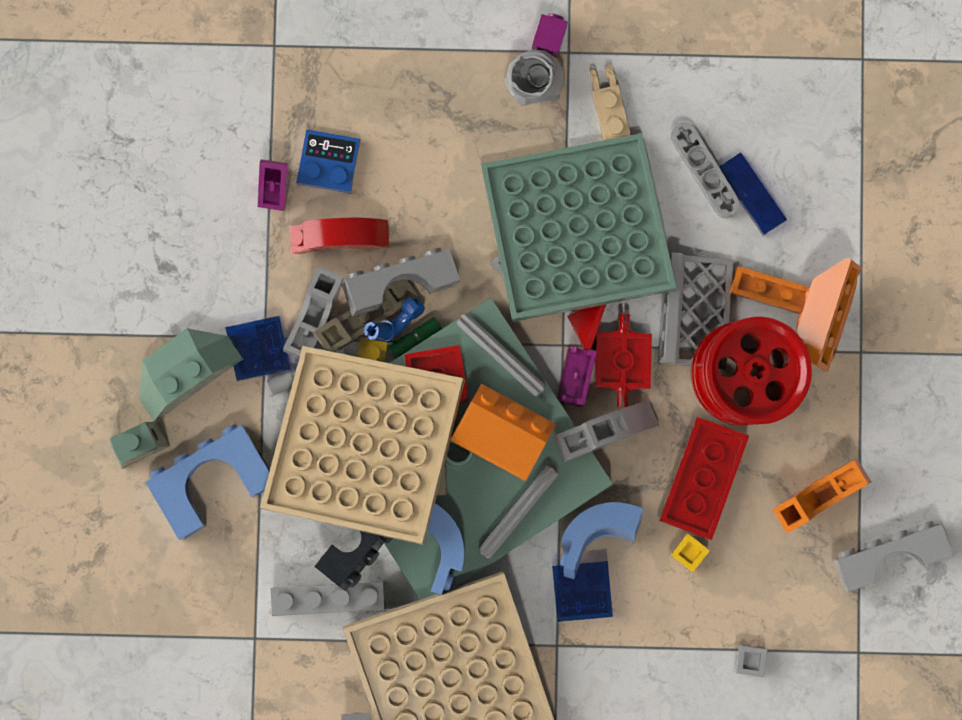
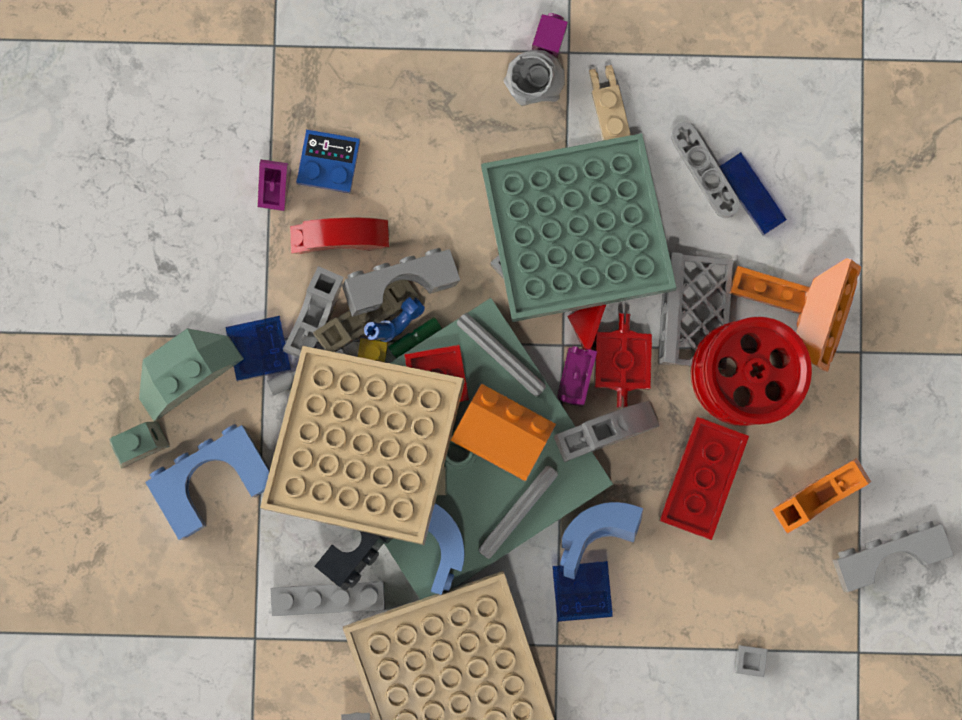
(689, 553): yellow plate -> none

